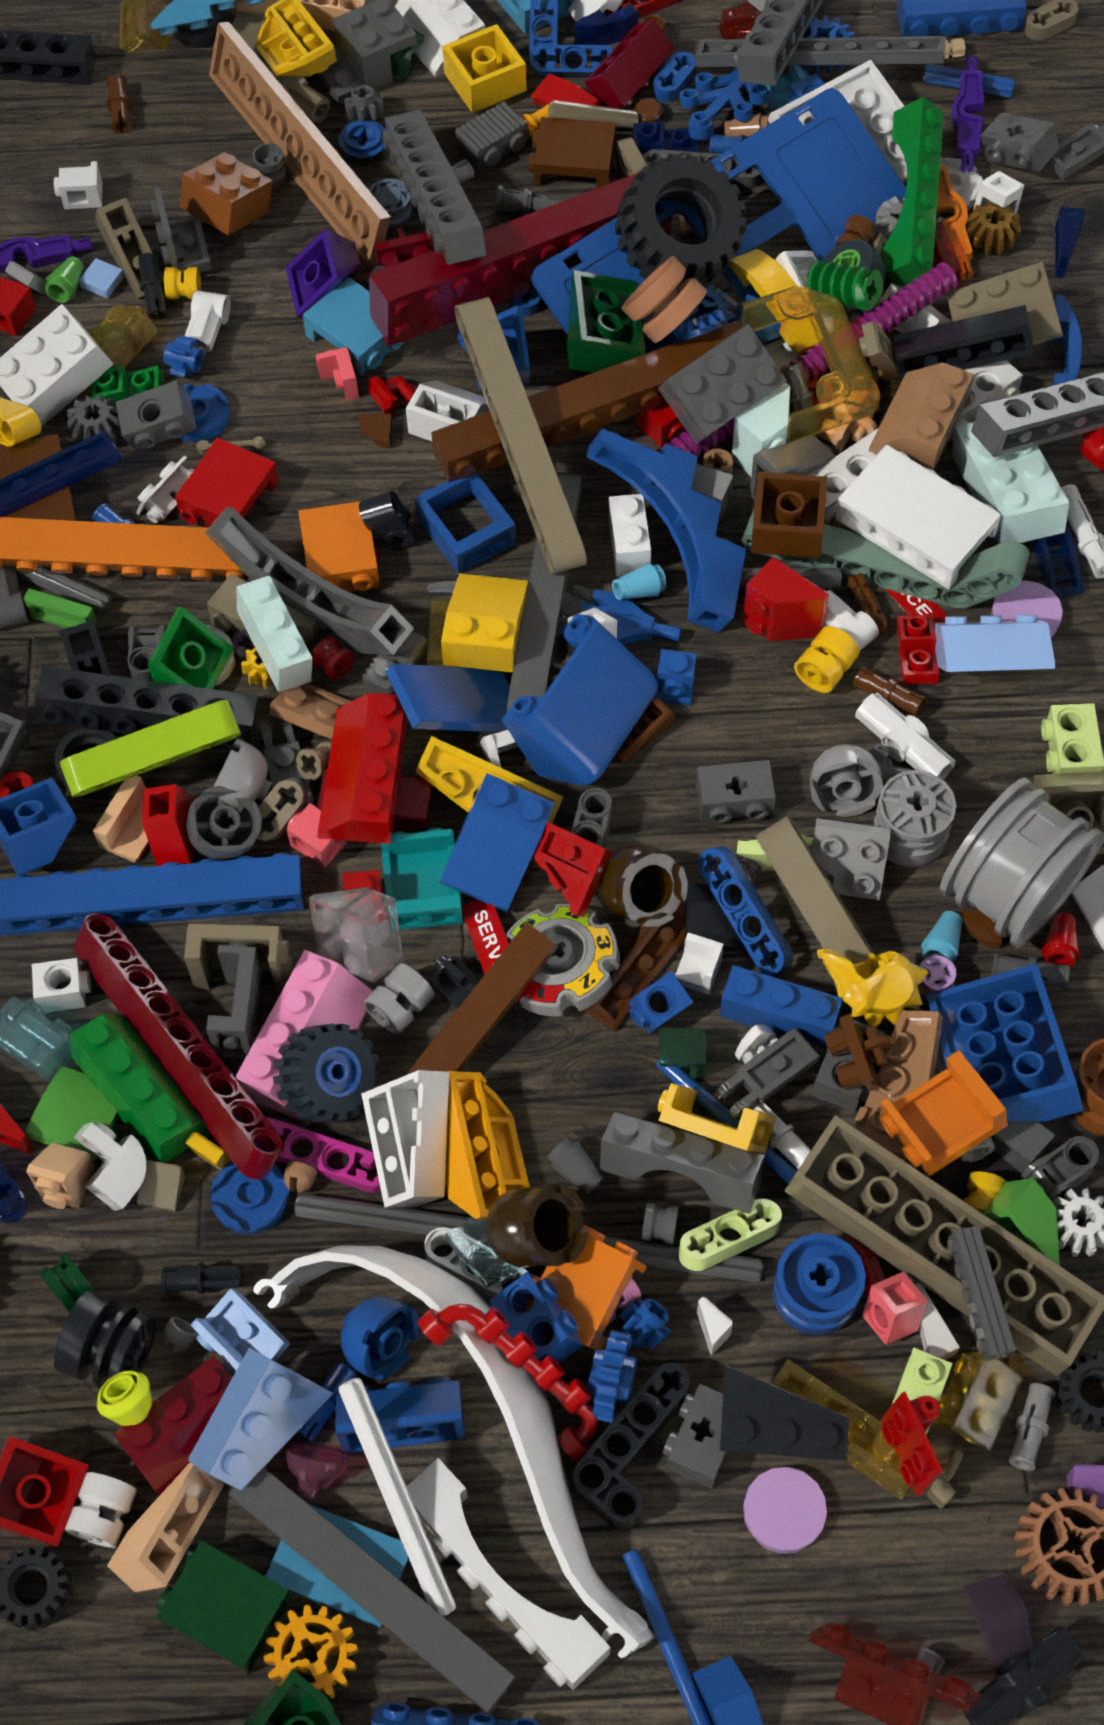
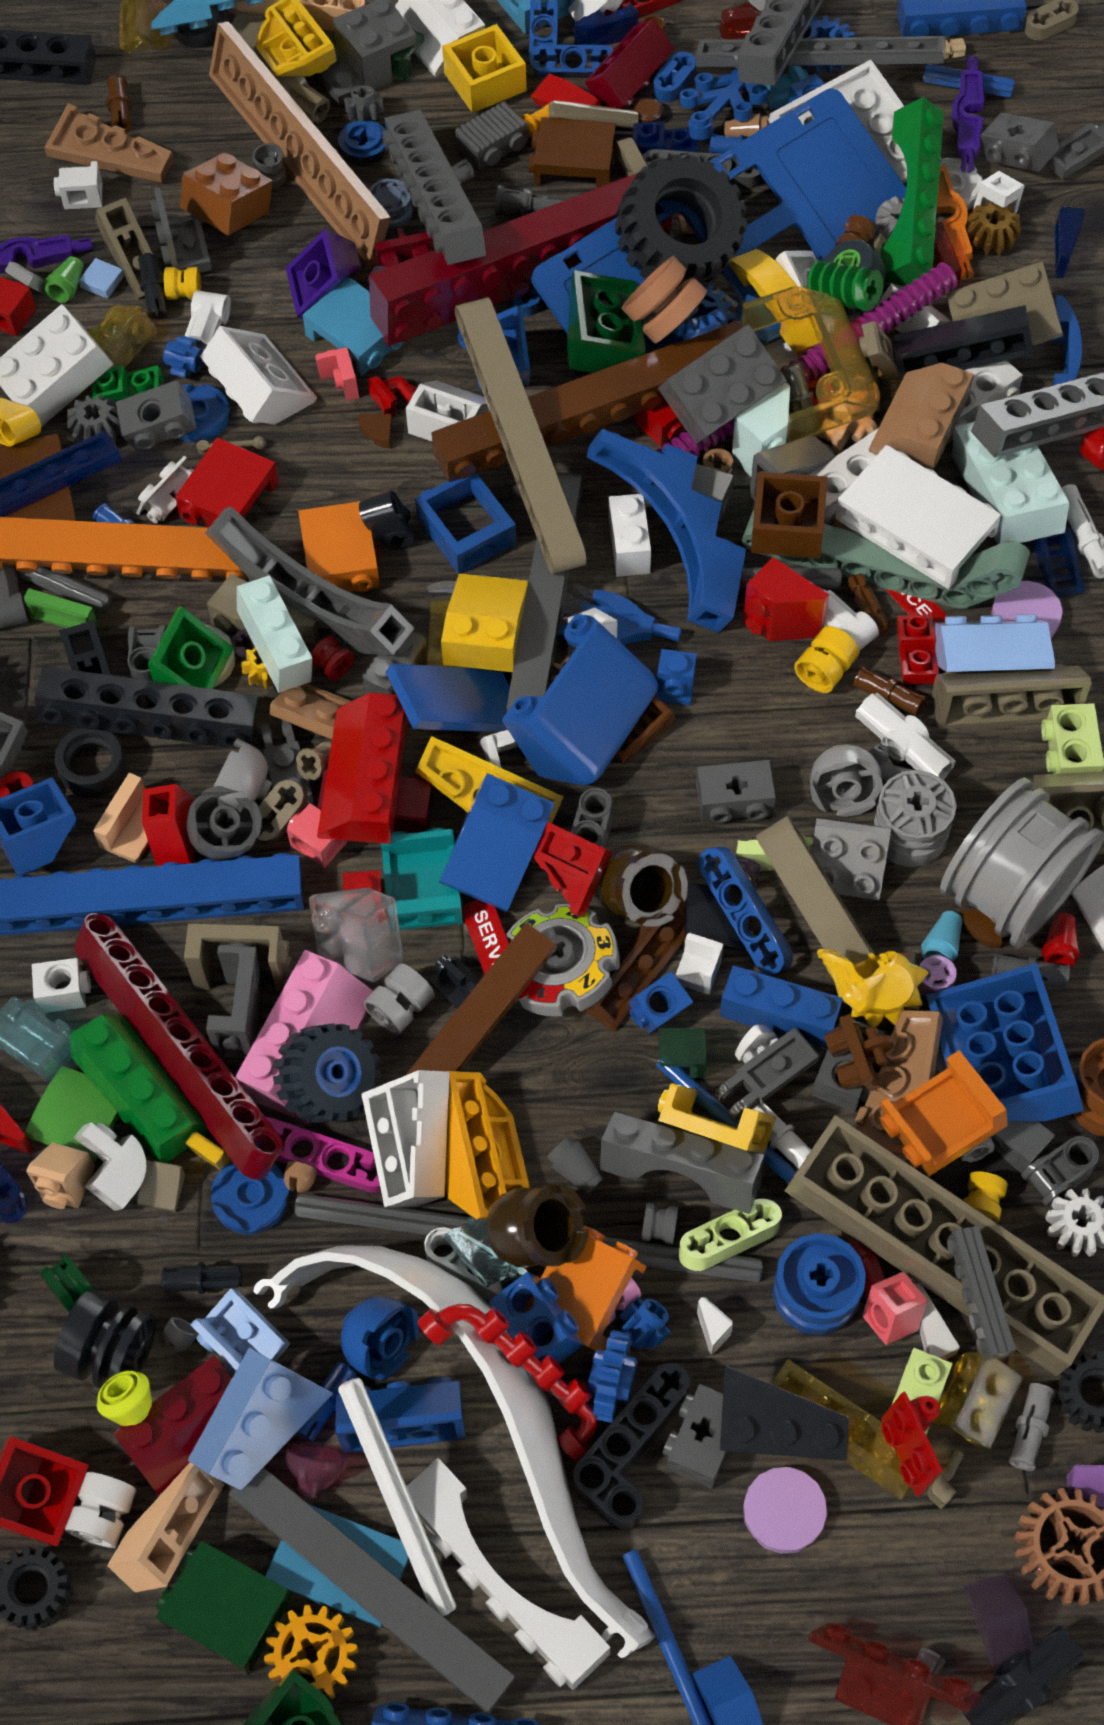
(86, 139): none -> medium nougat wing
(150, 748): lime beam -> none
(256, 375): none -> white slope
(640, 583): medium azure cone -> none
(1005, 695): none -> dark tan slope
(1028, 1215): bright green slope -> none

